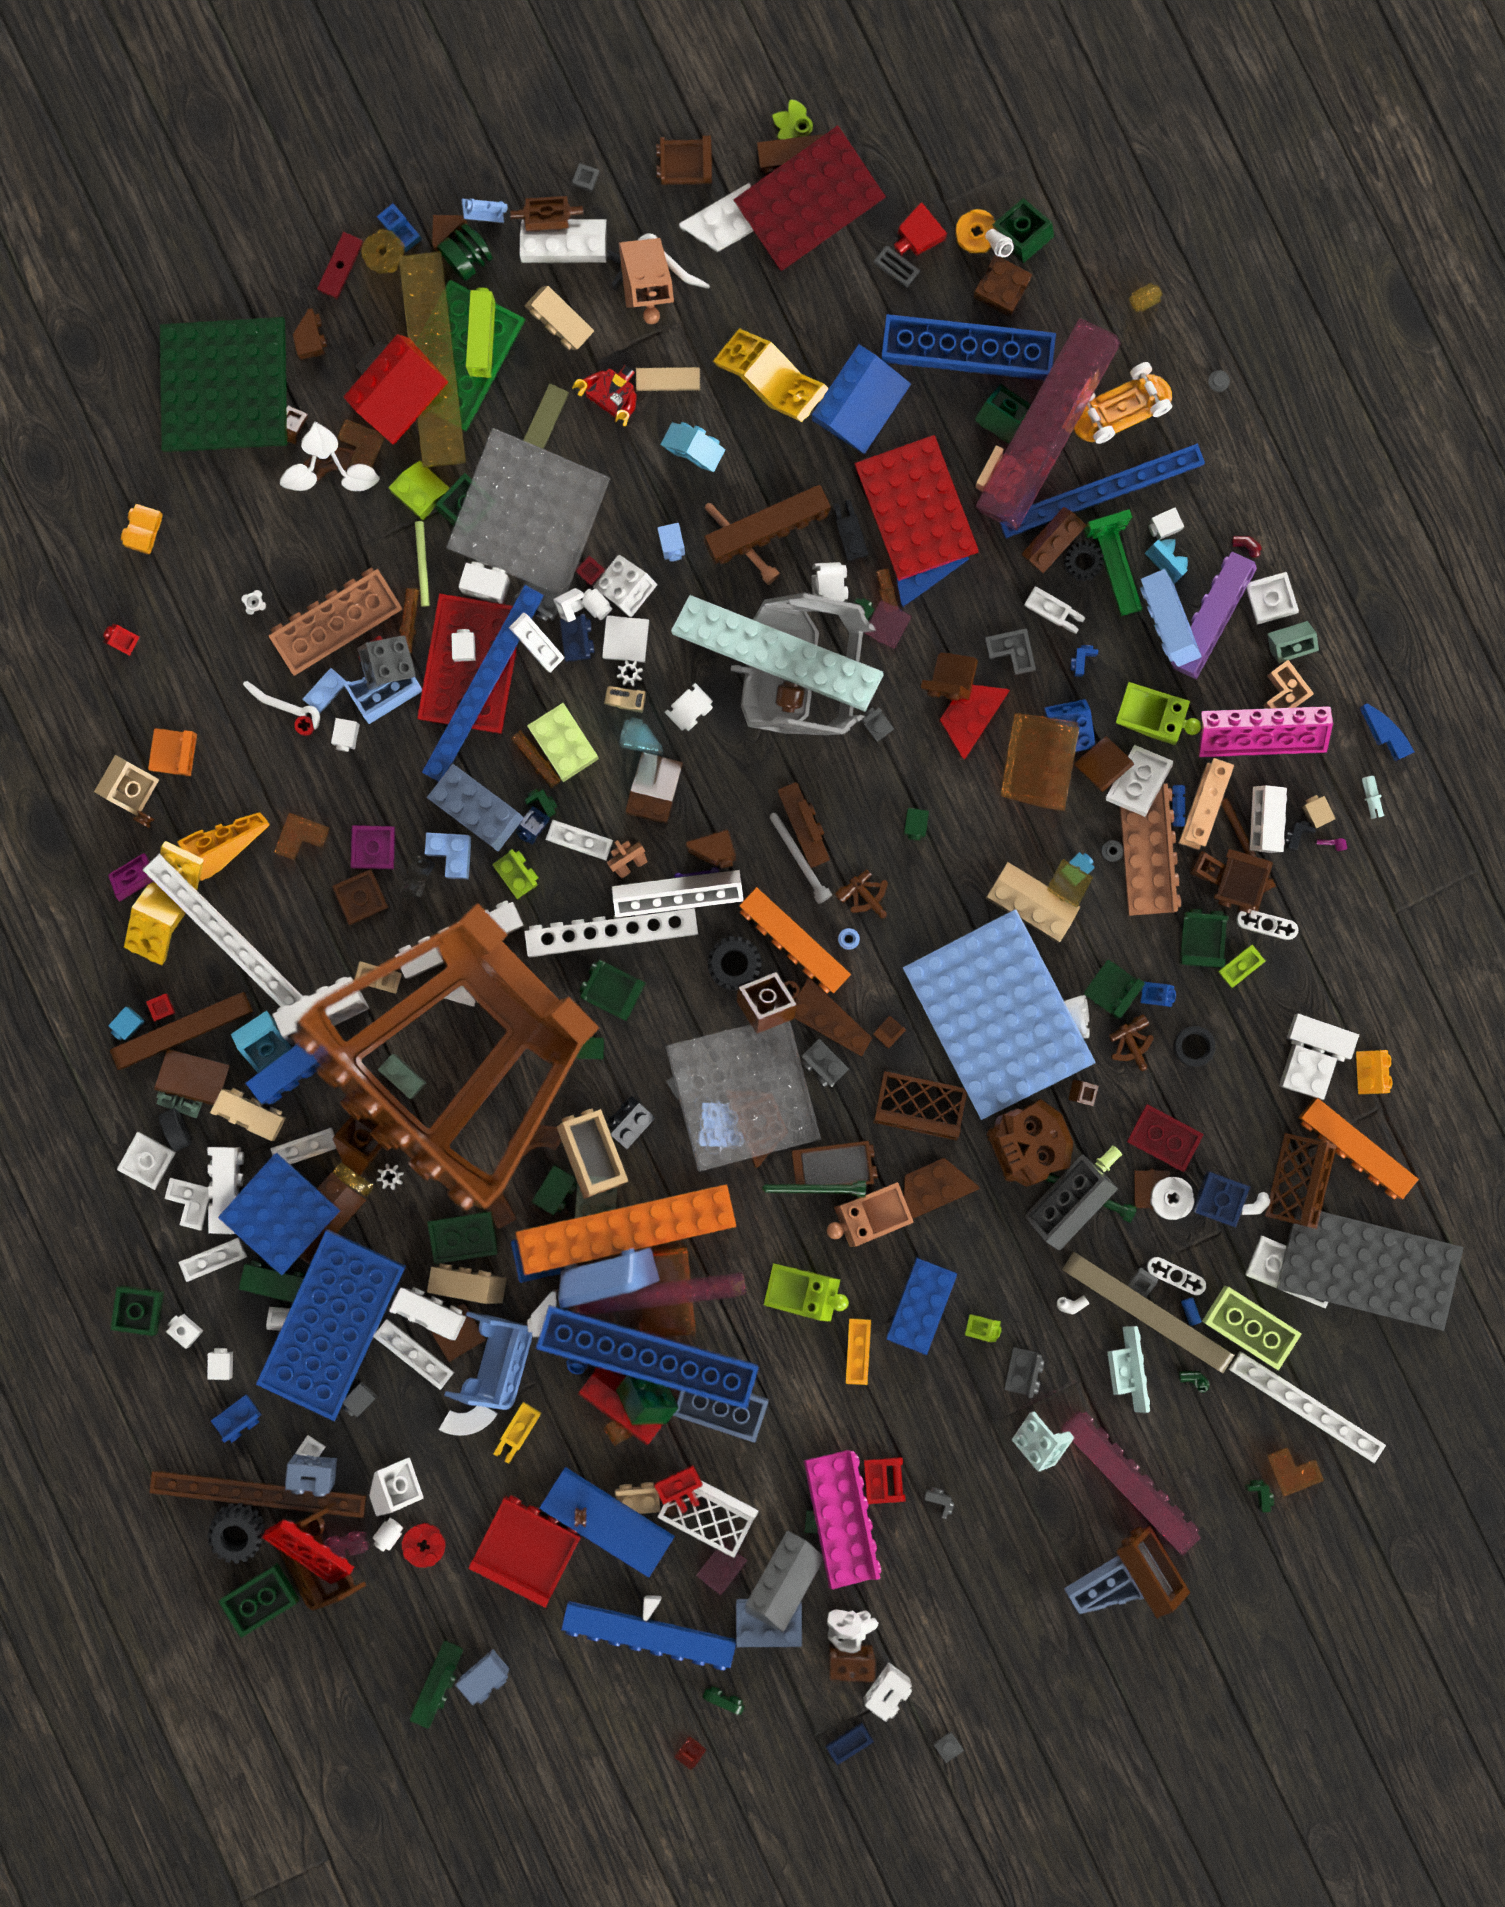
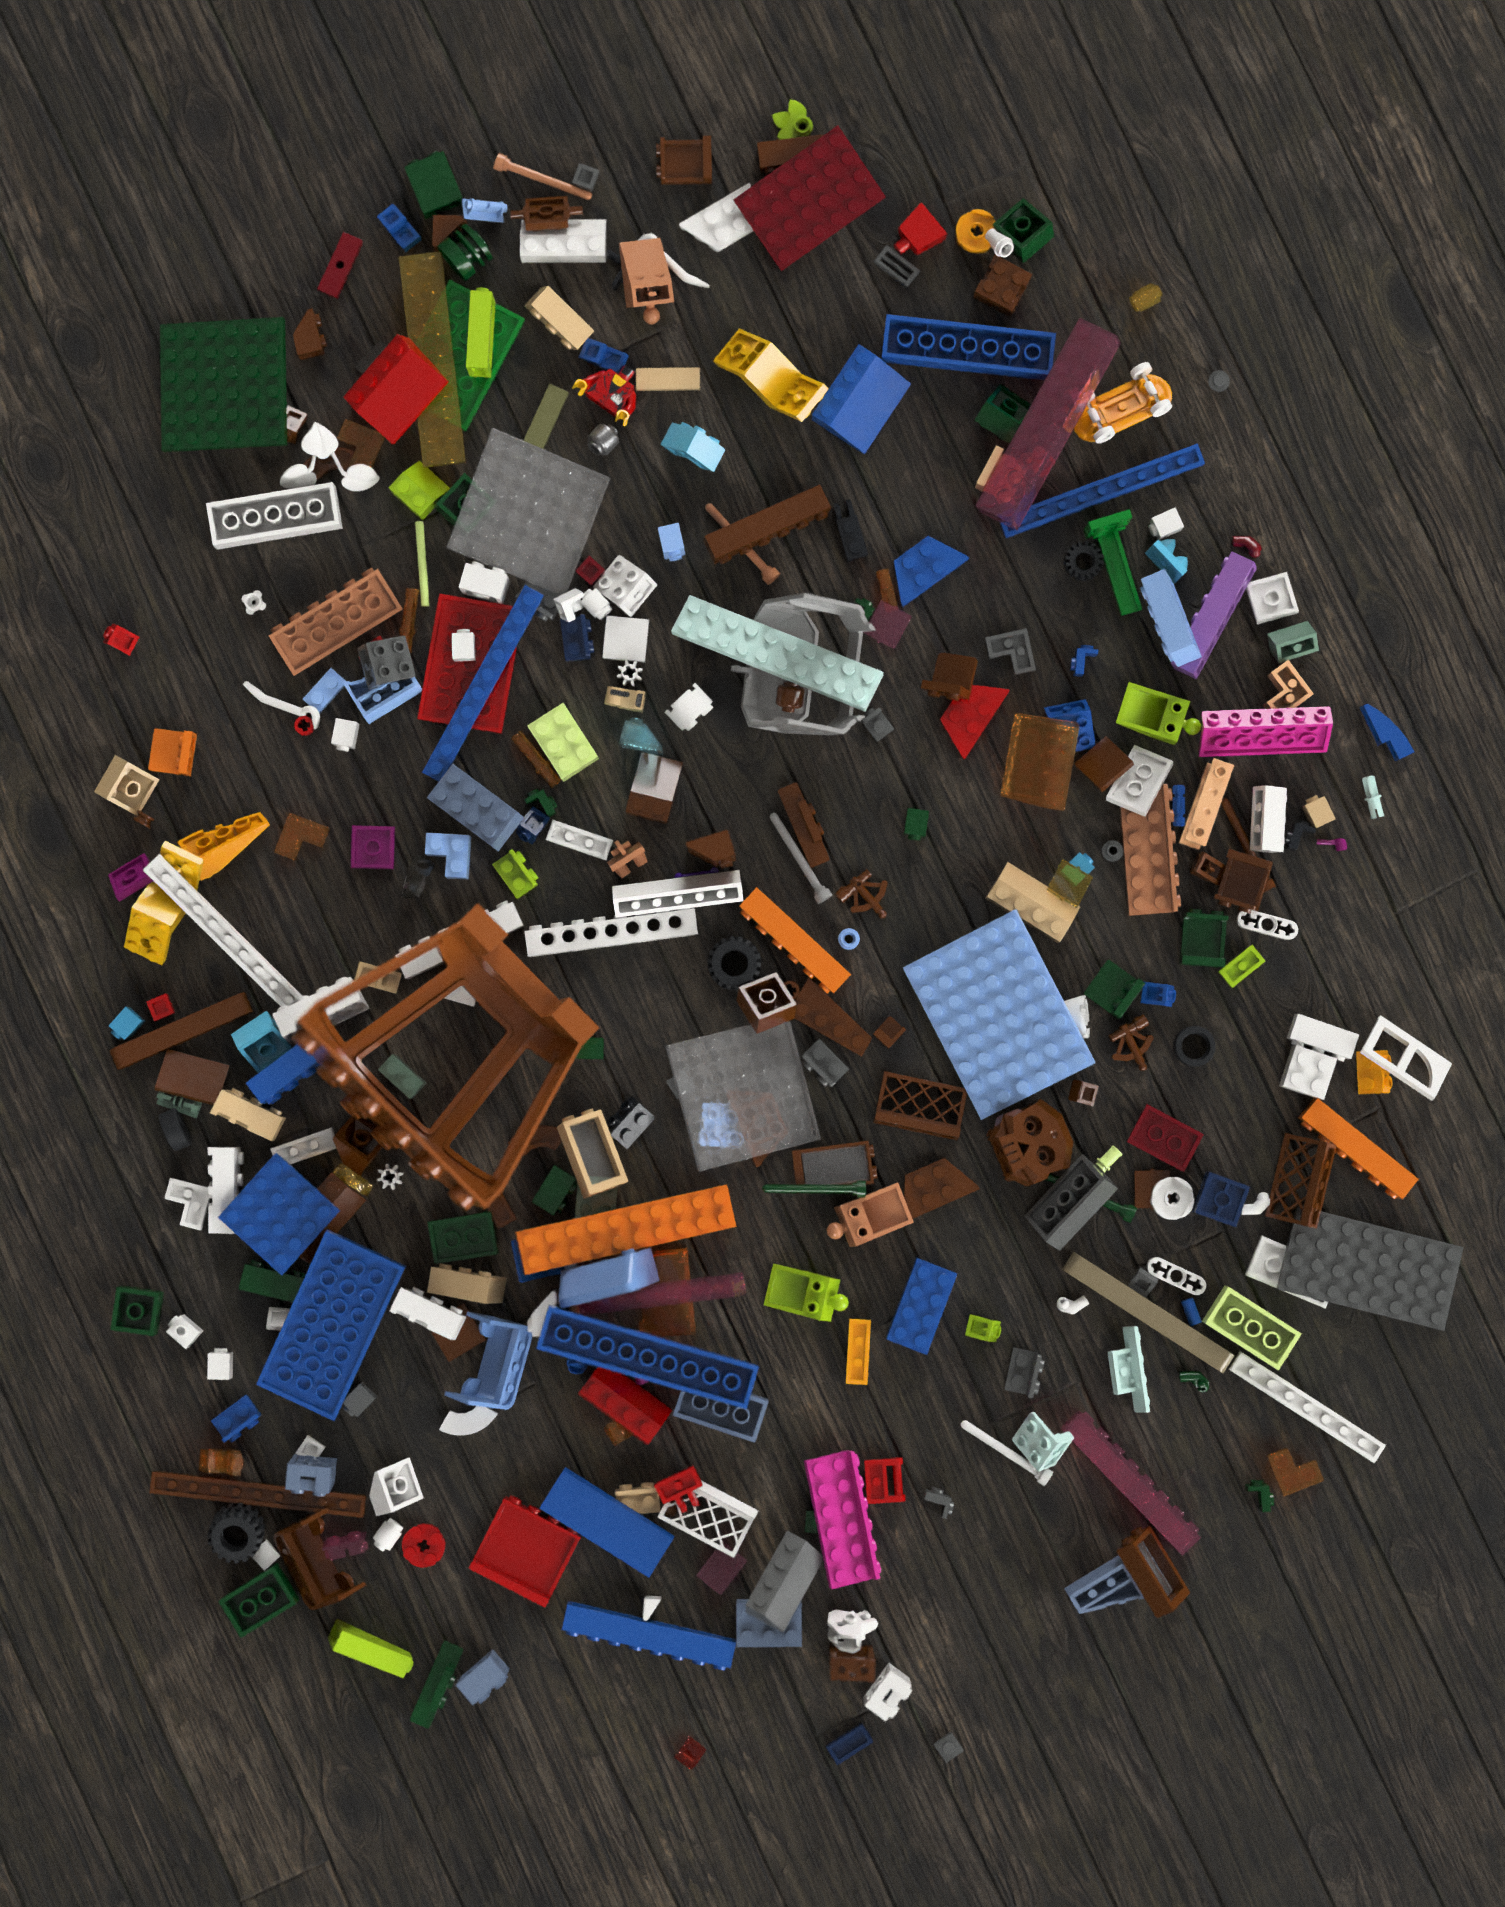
(141, 529): light orange brick -> none
(146, 1160): white tile -> none
(212, 1259): white tile -> none
(221, 1461): none -> clear orange brick
(266, 1555): none -> white tile
(274, 515): none -> white brick
(307, 1551): red plate -> none
(360, 897): reddish brown tile -> none
(369, 1649): none -> lime slope
(377, 242): clear yellow plate -> none
(413, 1354): white plate -> none
(434, 184): none -> dark green brick
(502, 163): none -> nougat piece
(518, 1430): yellow hinge -> none
(536, 642): white tile -> none
(580, 1517): reddish brown bush -> none
(603, 356): none -> blue slope
(603, 439): none -> flat silver head
(611, 989): dark green panel -> none
(646, 1401): dark green brick -> none
(732, 1703): dark green plate -> none
(830, 581): white brick -> none
(916, 508): red plate -> none
(1042, 1476): none -> white piece
(1052, 609): white hinge -> none
(1053, 539): reddish brown brick -> none
(1436, 1064): none -> white window

